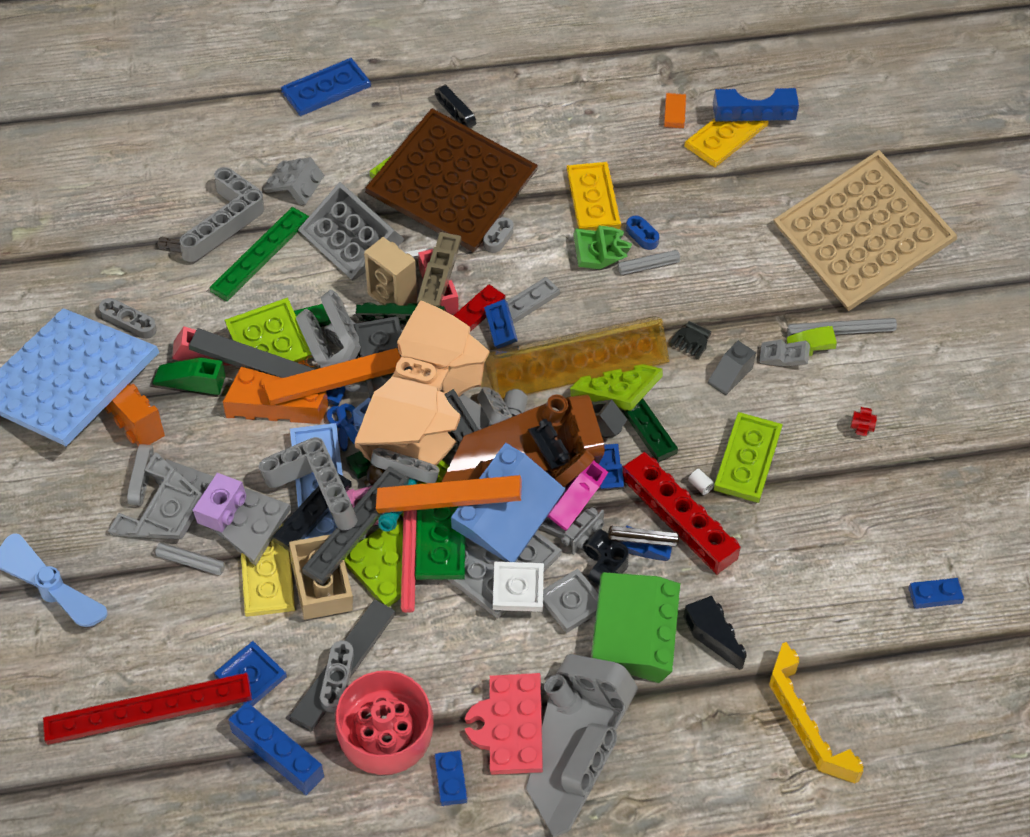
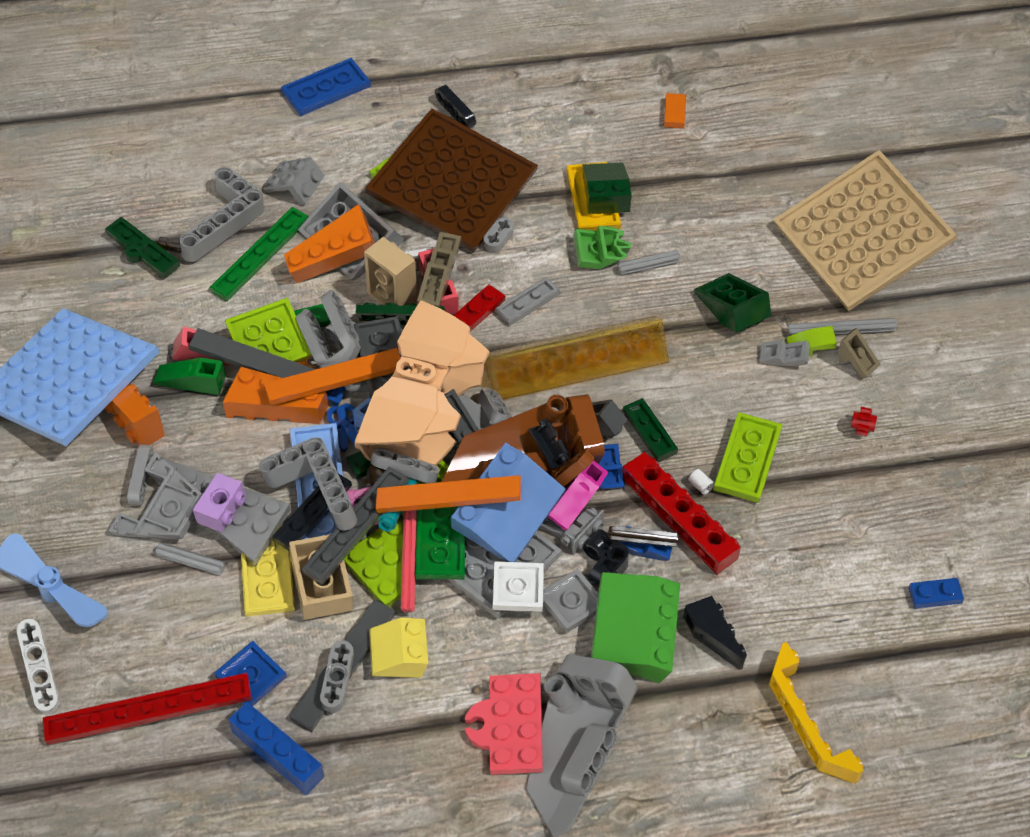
(40, 665): none -> white beam
(123, 310): light grey beam -> none
(141, 248): none -> dark green hinge
(331, 246): none -> orange wedge
(380, 695): coral wheel -> none
(399, 648): none -> light yellow slope
(450, 778): blue plate -> none
(501, 324): blue plate -> none
(515, 401): light grey brick -> none
(606, 188): none -> dark green slope
(622, 387): lime plate -> none
(640, 234): blue beam -> none
(694, 337): pearl dark grey piece -> none
(722, 138): yellow tile -> none
(731, 106): blue arch -> none
(733, 367): dark grey slope -> none
(735, 302): none -> dark green slope
(856, 350): none -> dark tan slope

